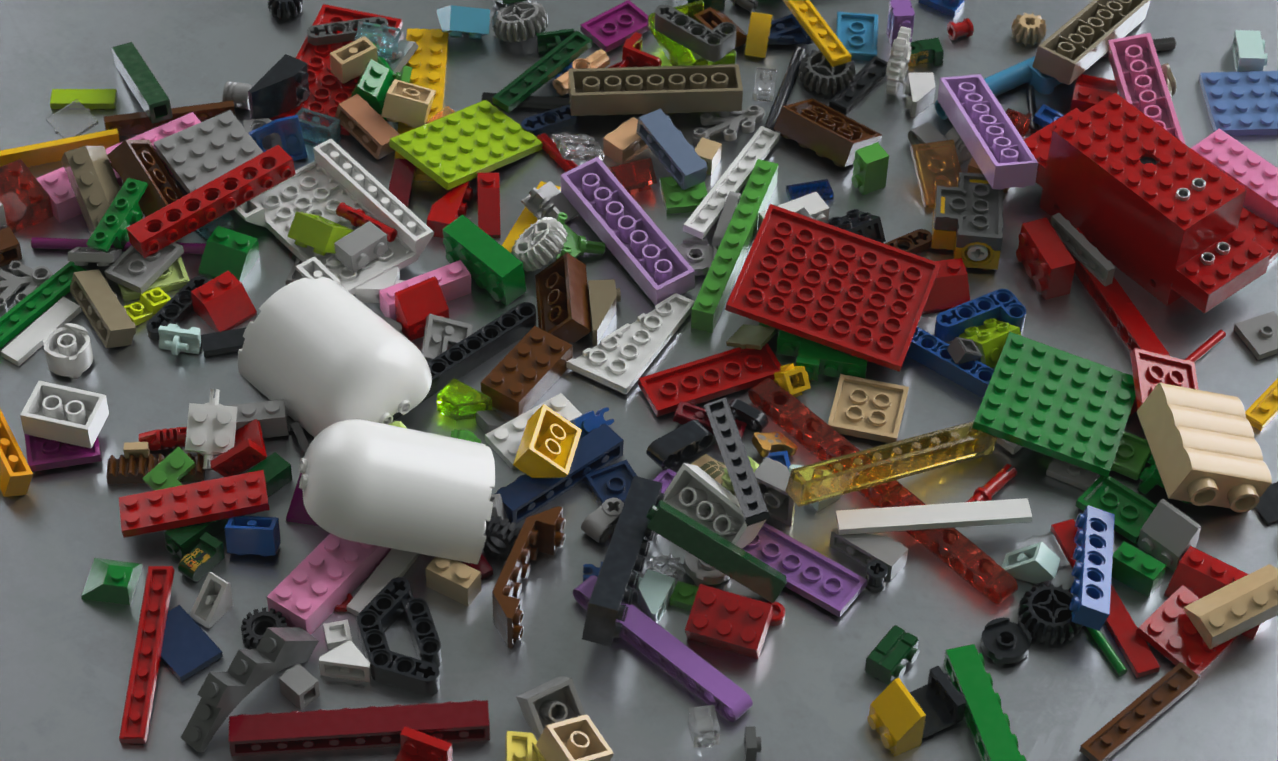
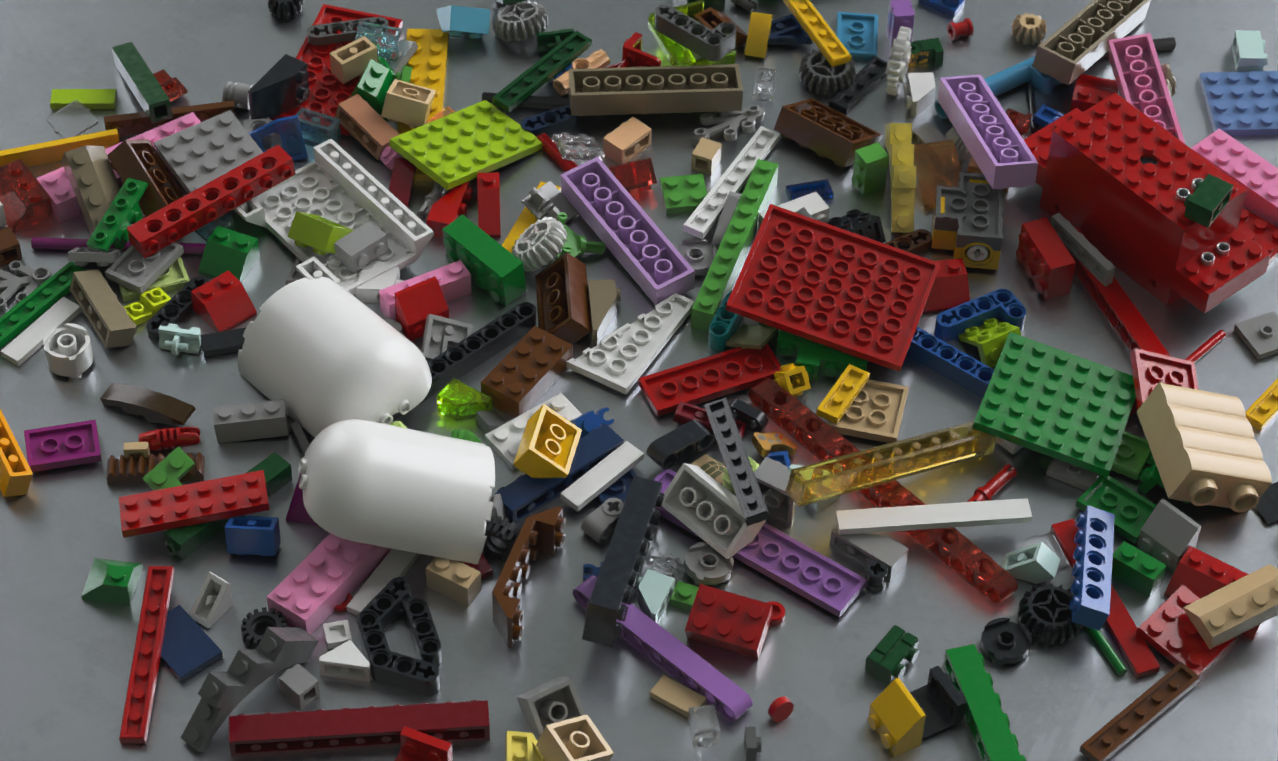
(64, 414): white brick -> none
(152, 404): none -> dark brown slope
(171, 86): none -> clear red slope
(202, 558): dark green leg -> none
(210, 428): white plate -> none
(247, 451): red bracket -> none
(359, 218): red pin -> none
(388, 157): none -> bright pink plate
(430, 199): none -> light grey pin
(602, 476): none -> white tile
(615, 25): magenta plate -> none
(672, 149): sand blue brick -> none
(676, 695): none -> tan tile
(716, 551): dark green brick -> none
(723, 326): none -> teal beam
(780, 709): none -> red tile
(785, 87): black axle -> none
(842, 394): none -> yellow plate
(902, 175): none -> light yellow arch
(963, 350): dark grey slope -> none
(1207, 200): none -> dark green brick

